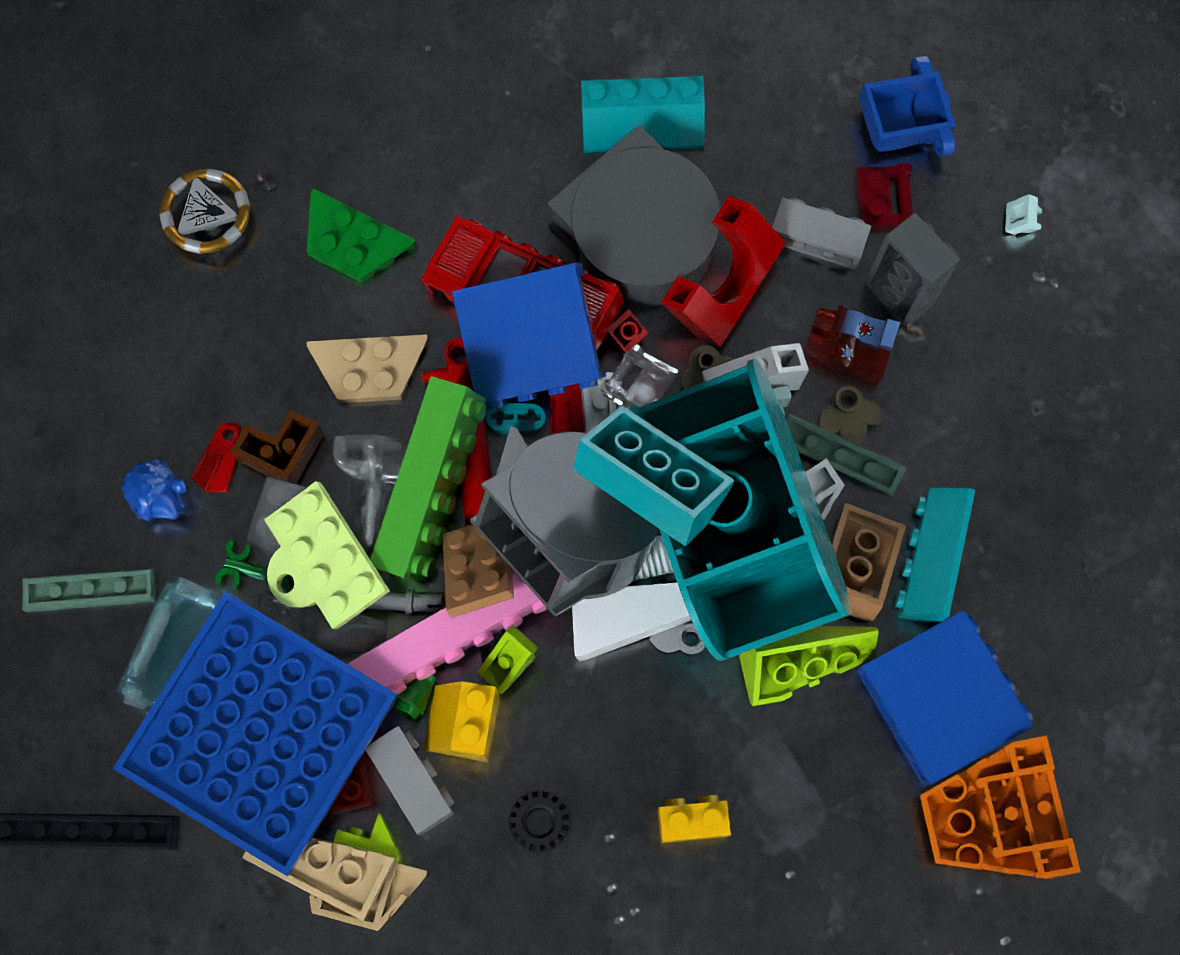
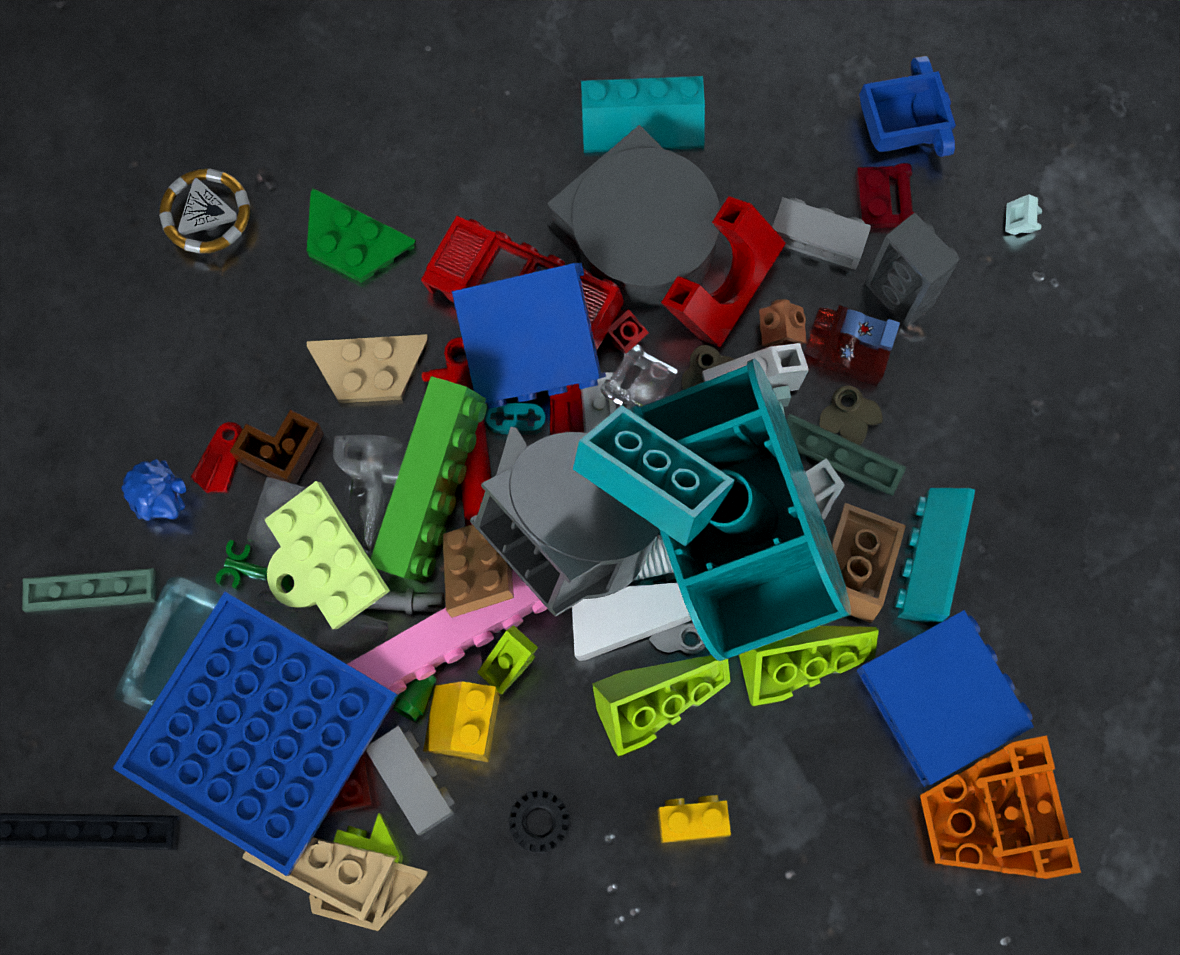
(648, 698): none -> lime wedge
(782, 324): none -> nougat brick

